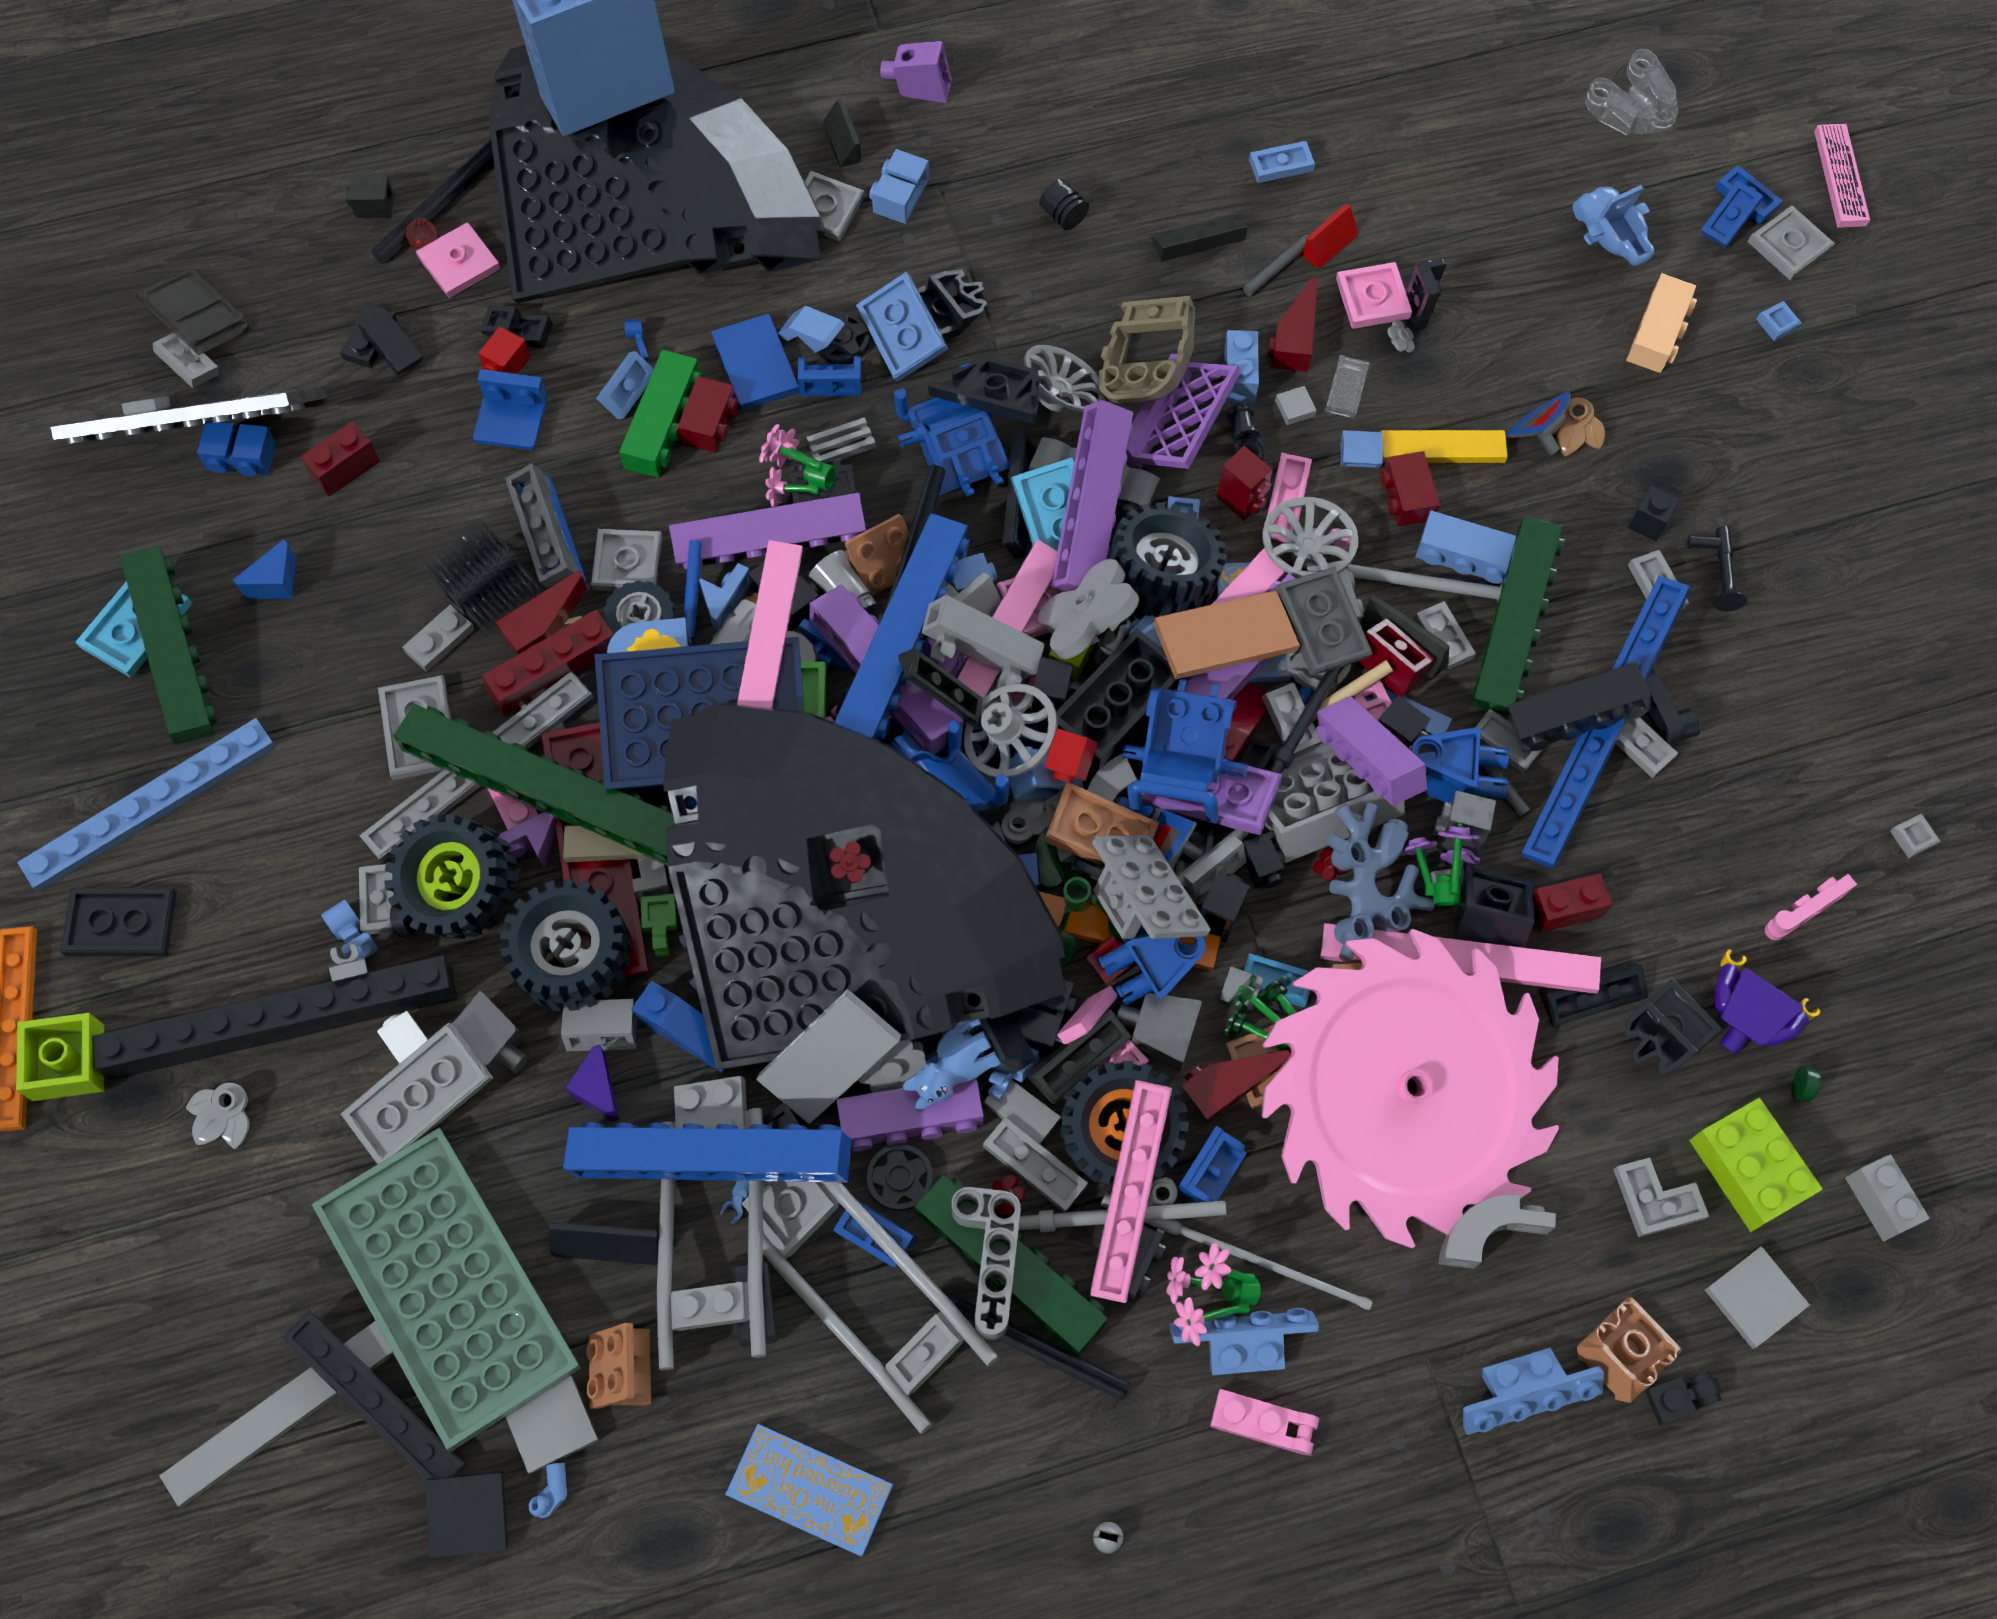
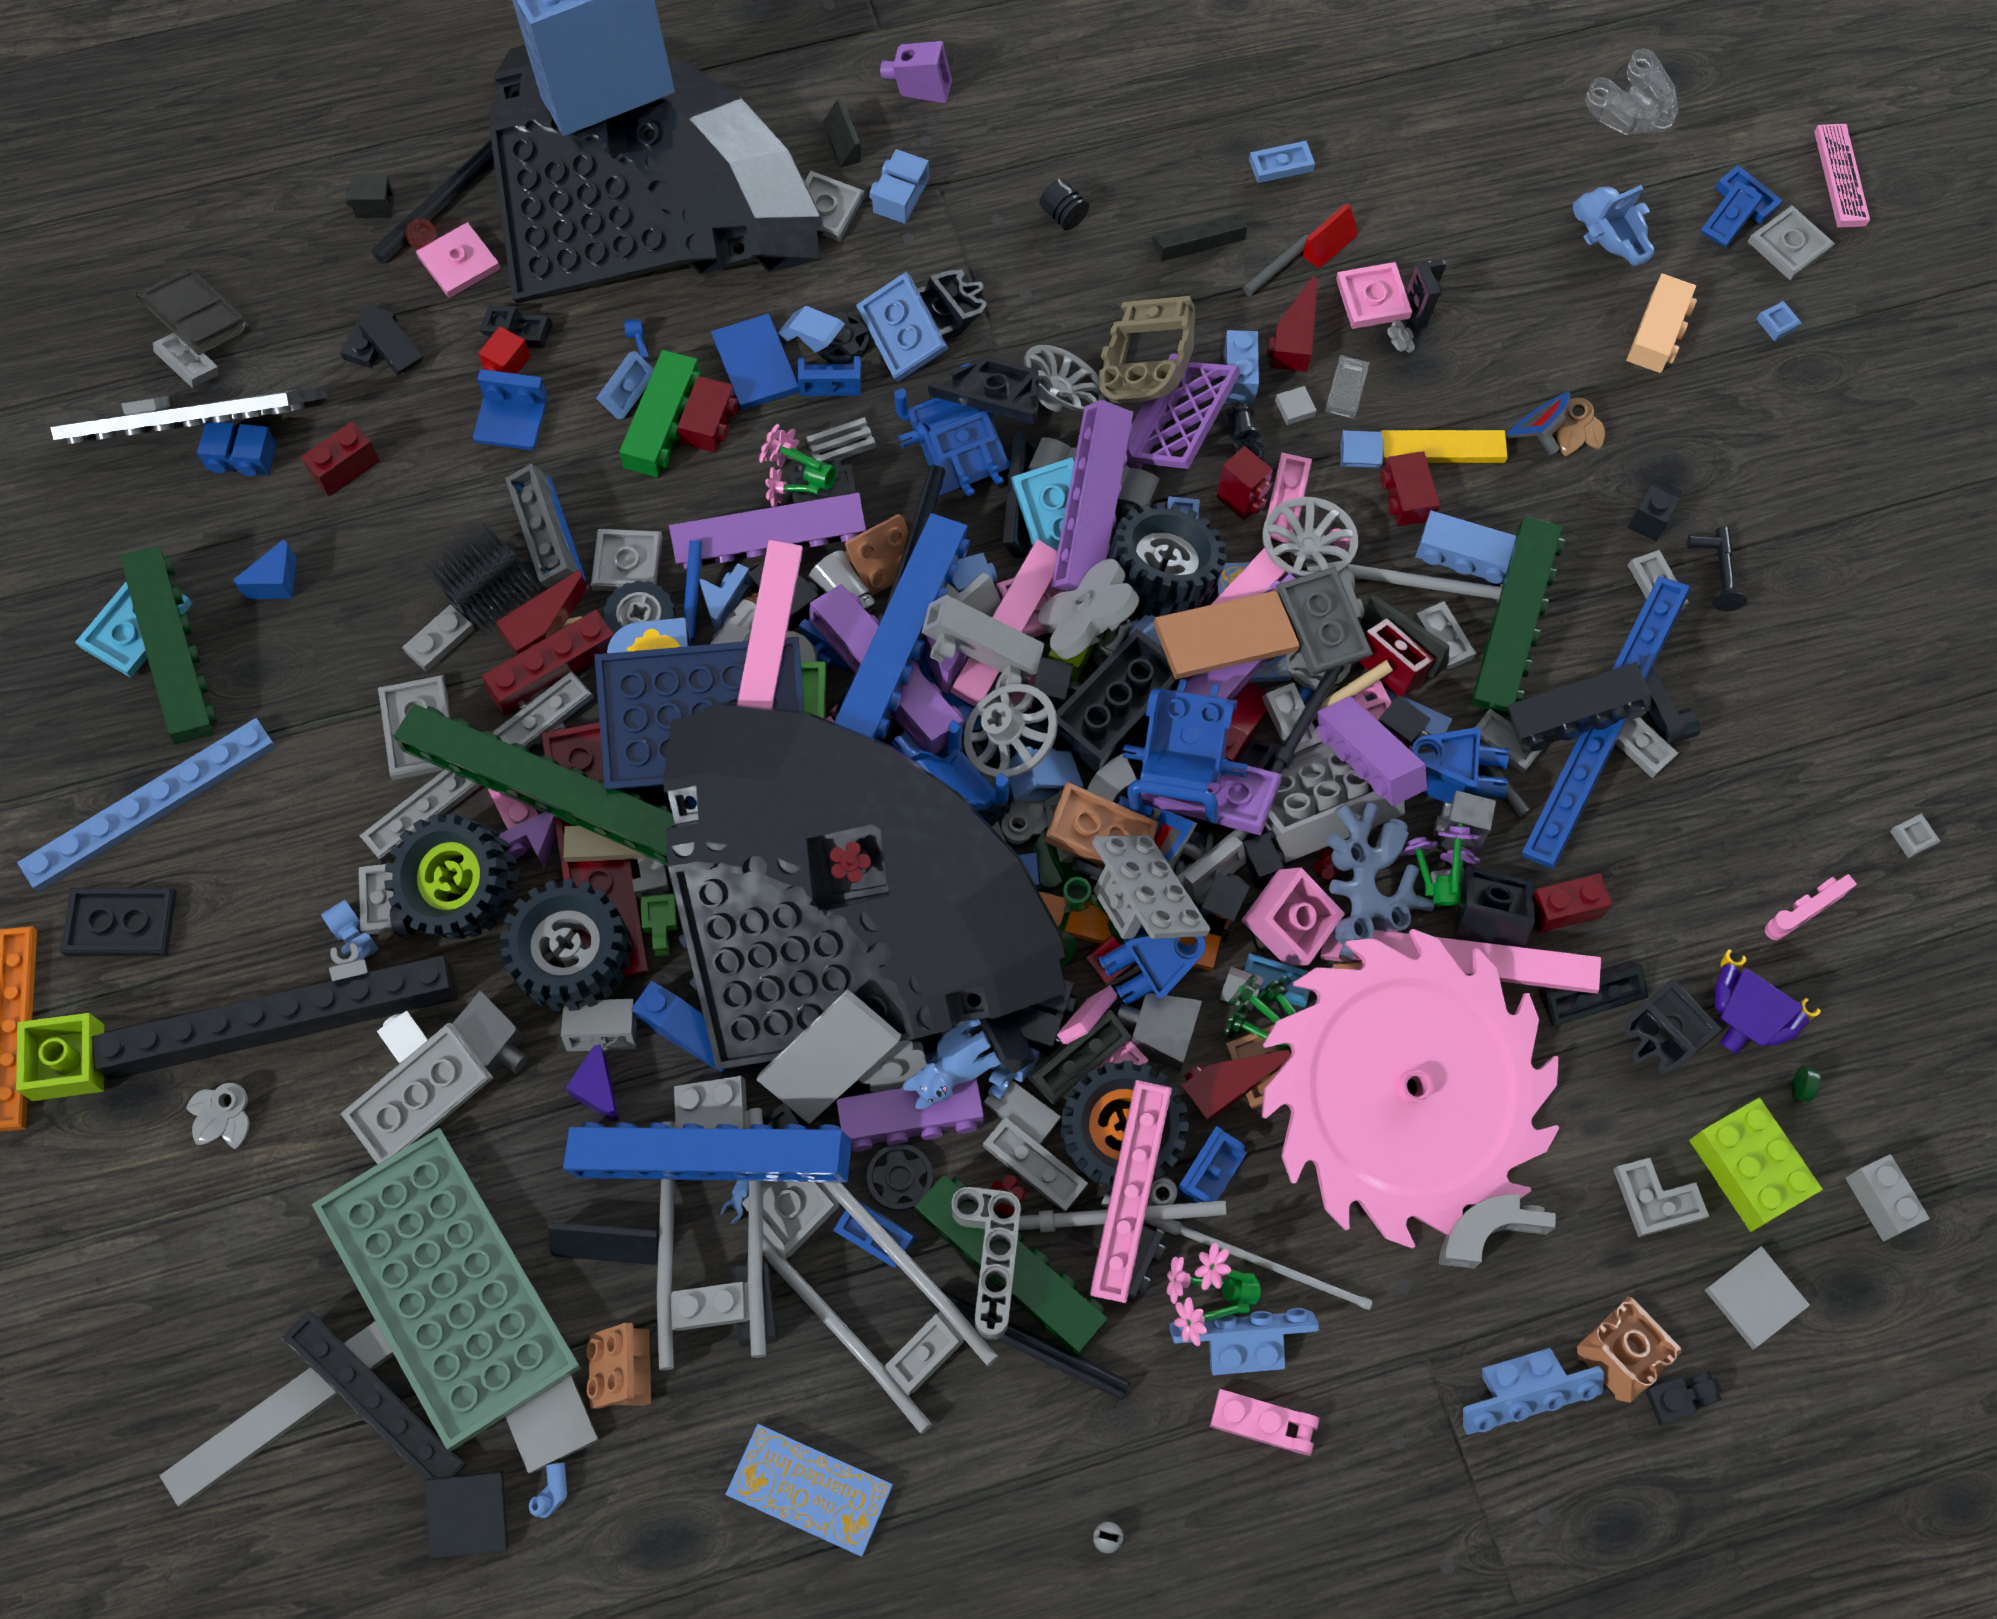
(941, 685): pearl dark grey slope -> none
(1070, 756): red brick -> none
(1293, 916): none -> bright pink brick

